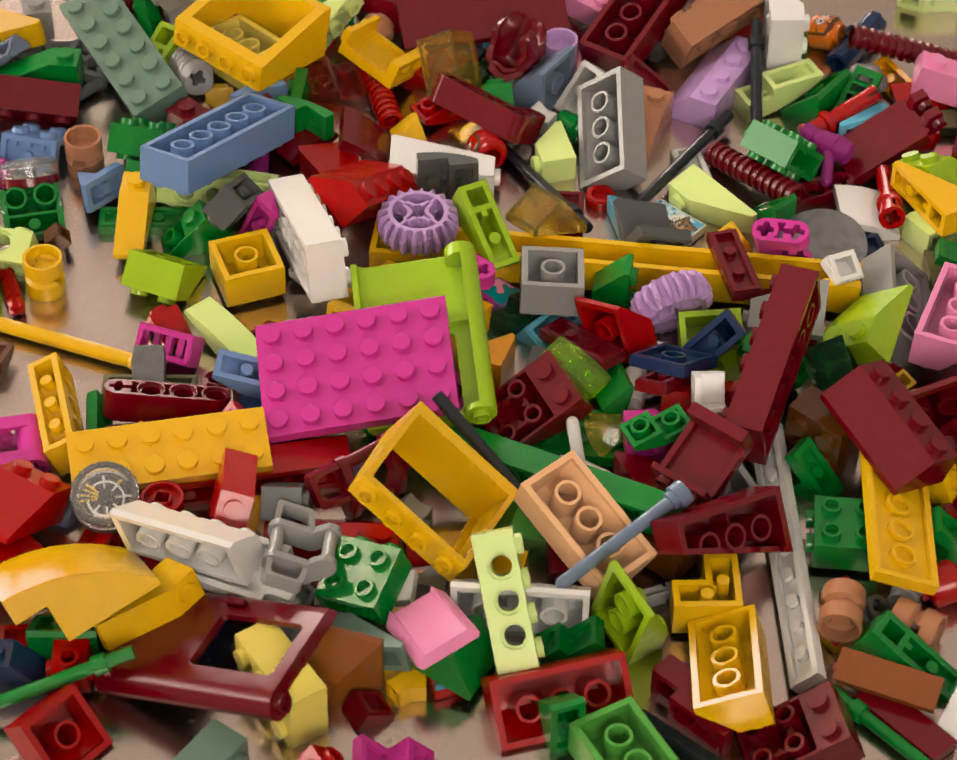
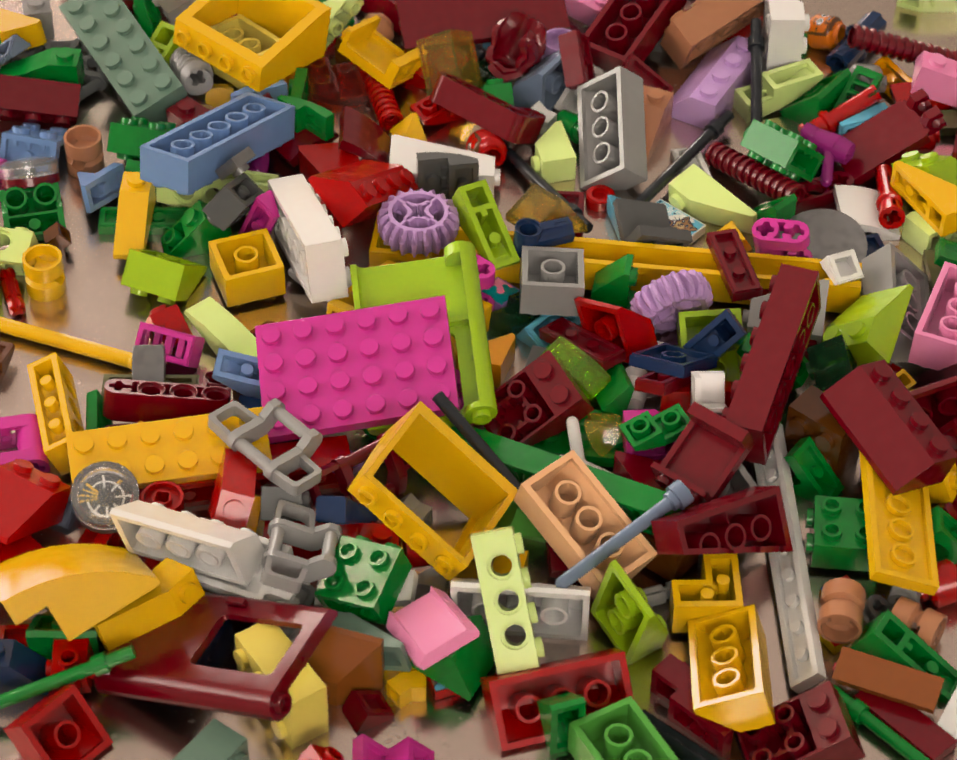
(236, 164): none -> flat silver plate
(259, 426): none -> light grey bar
(342, 511): none -> dark blue slope
(544, 234): none -> dark blue piece
(574, 641): green slope -> none
(576, 58): none -> dark red slope

